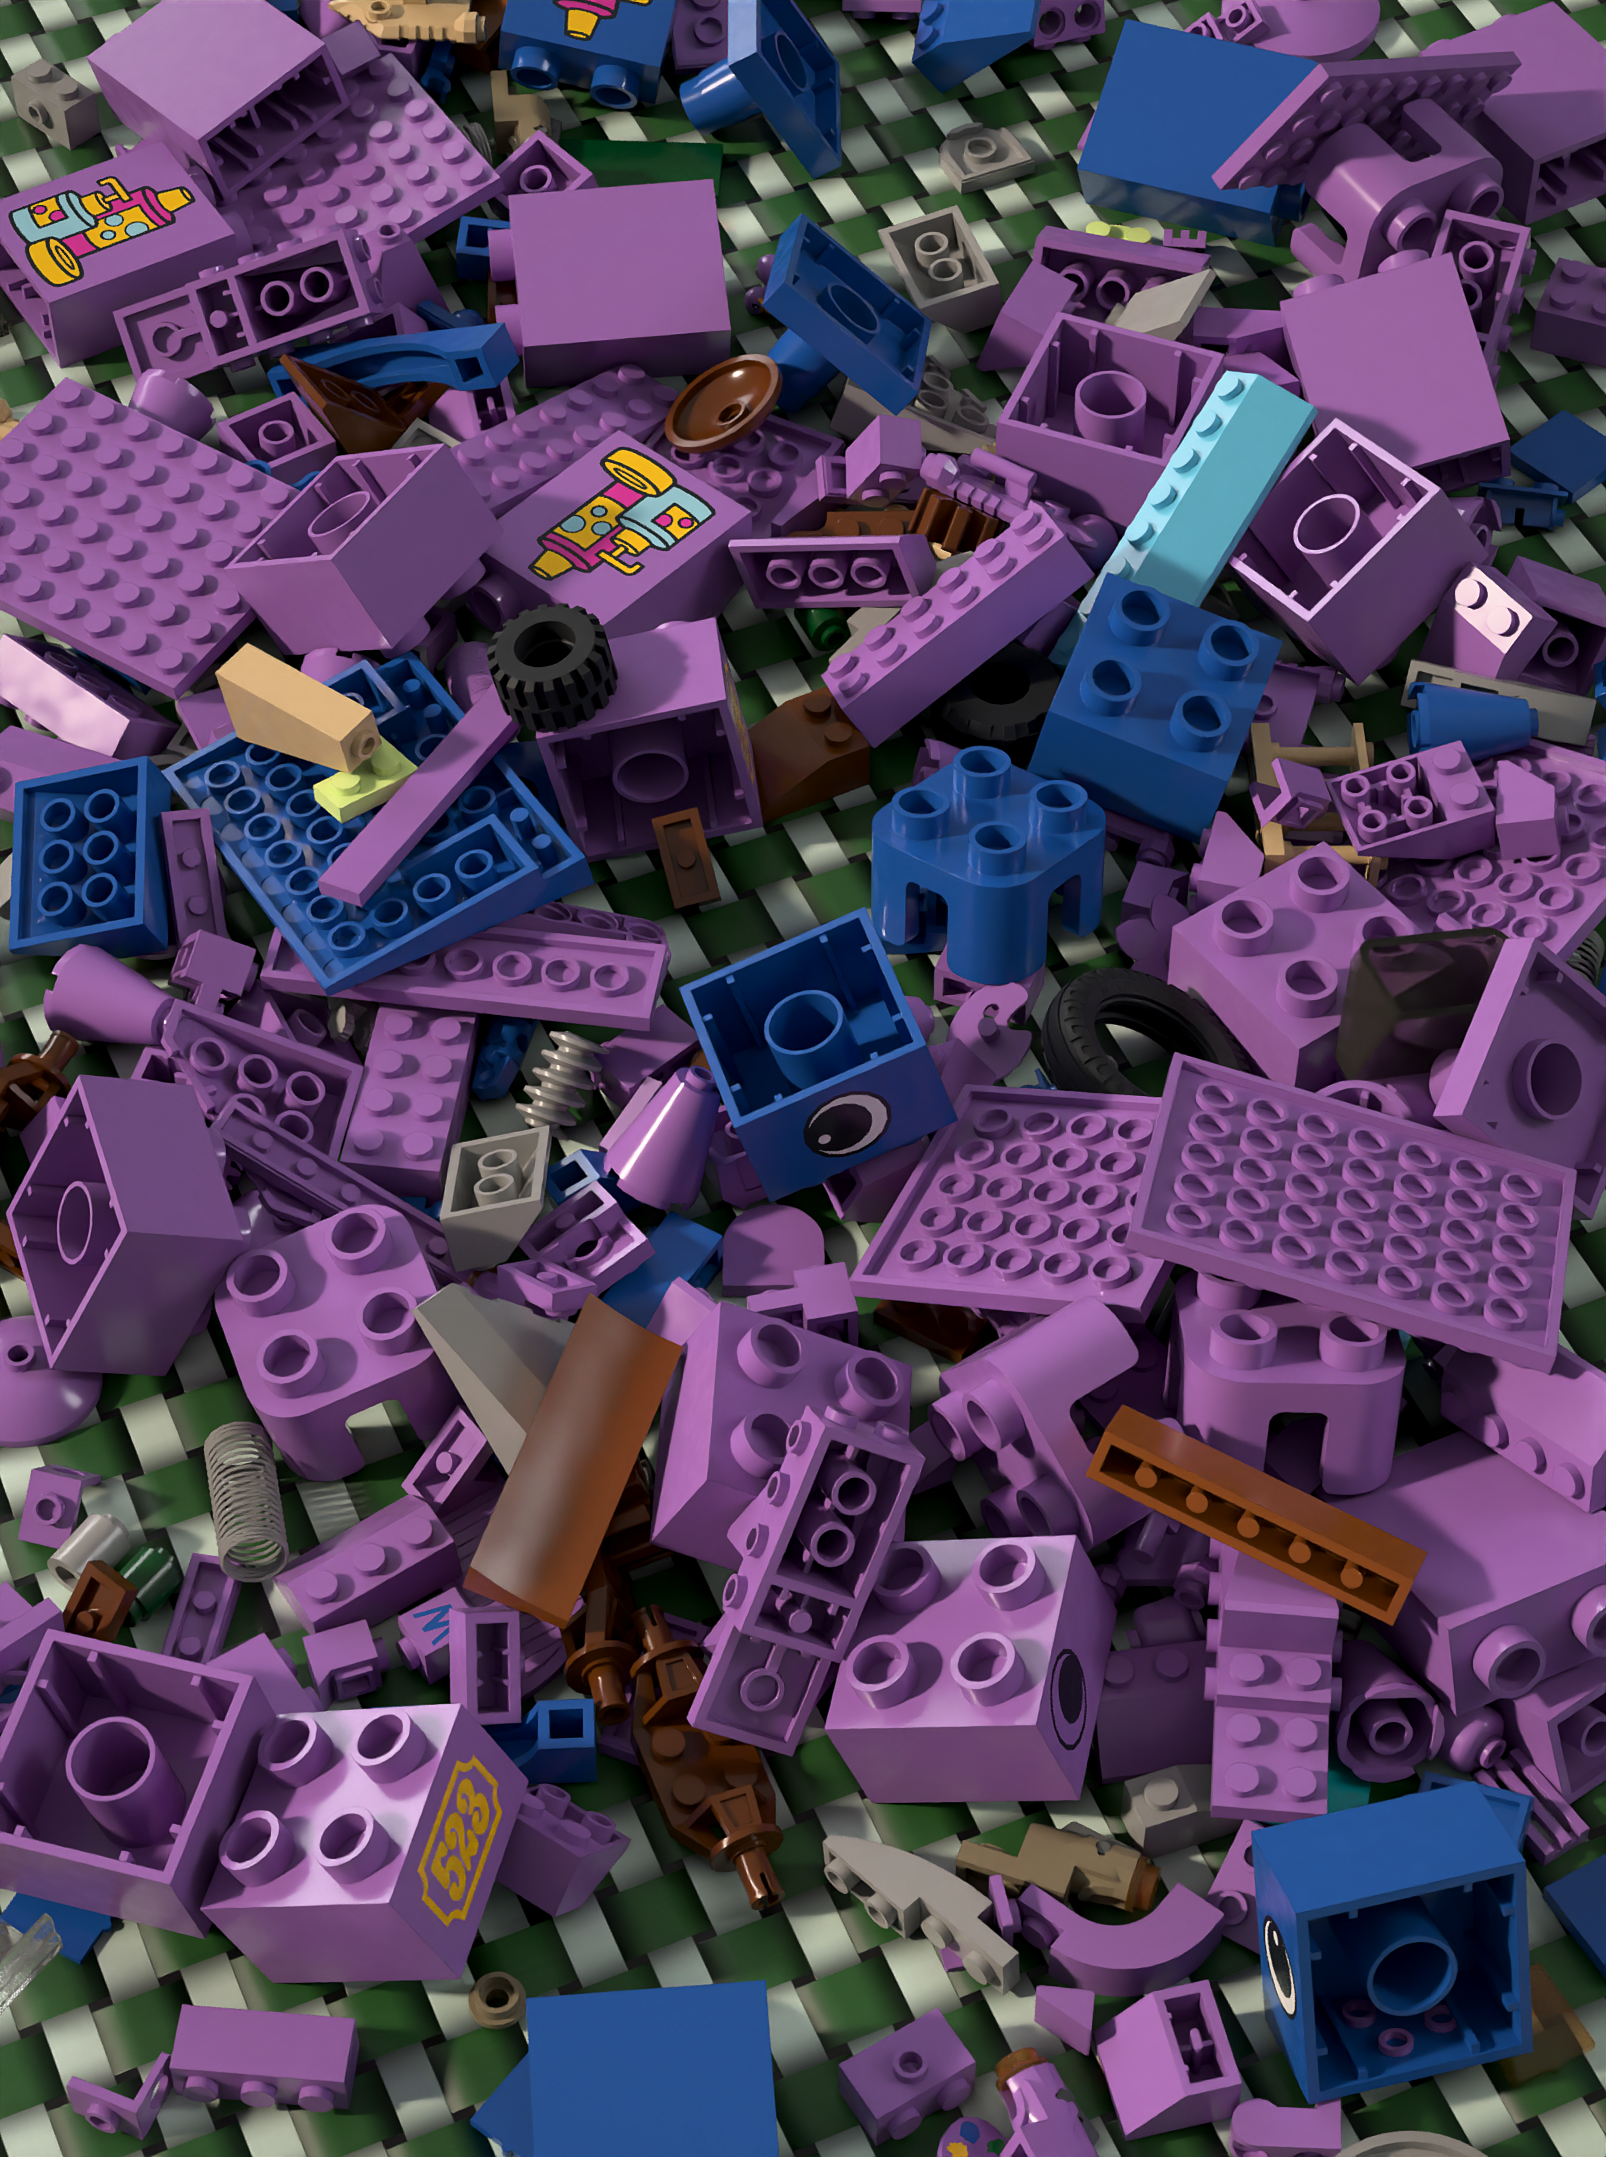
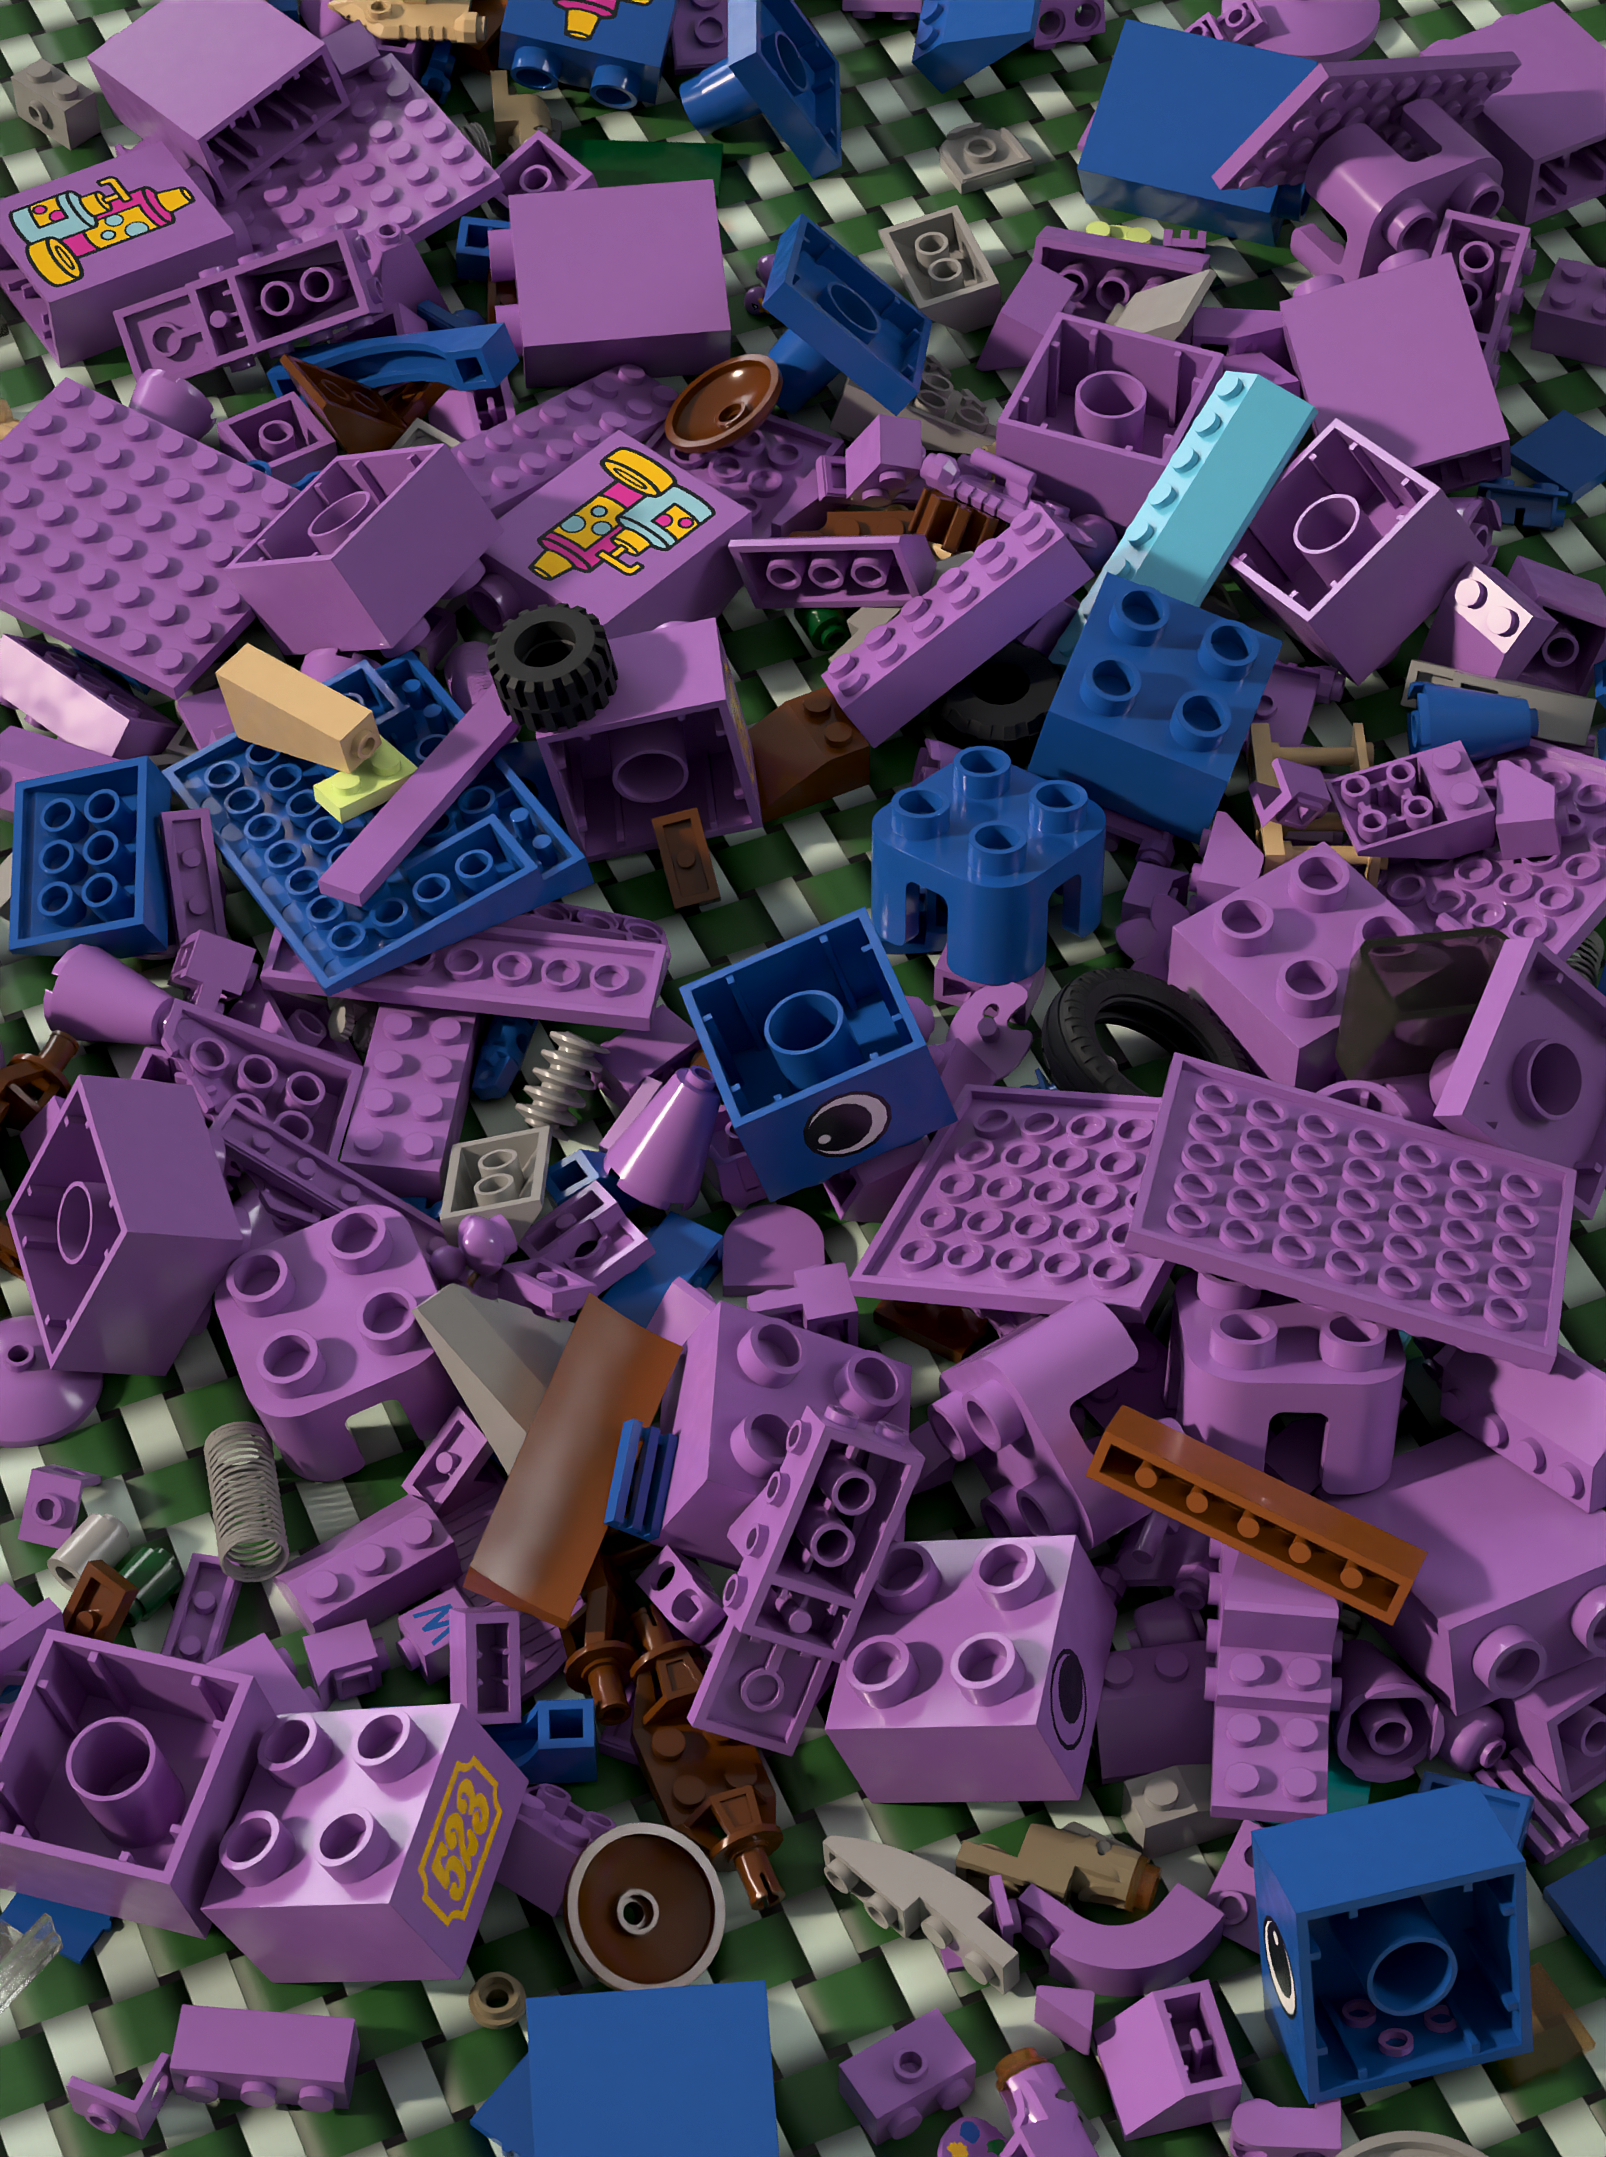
(481, 1247): none -> medium lavender animal
(648, 1485): none -> blue tile
(673, 1901): none -> reddish brown dish
(687, 1599): none -> medium lavender leg

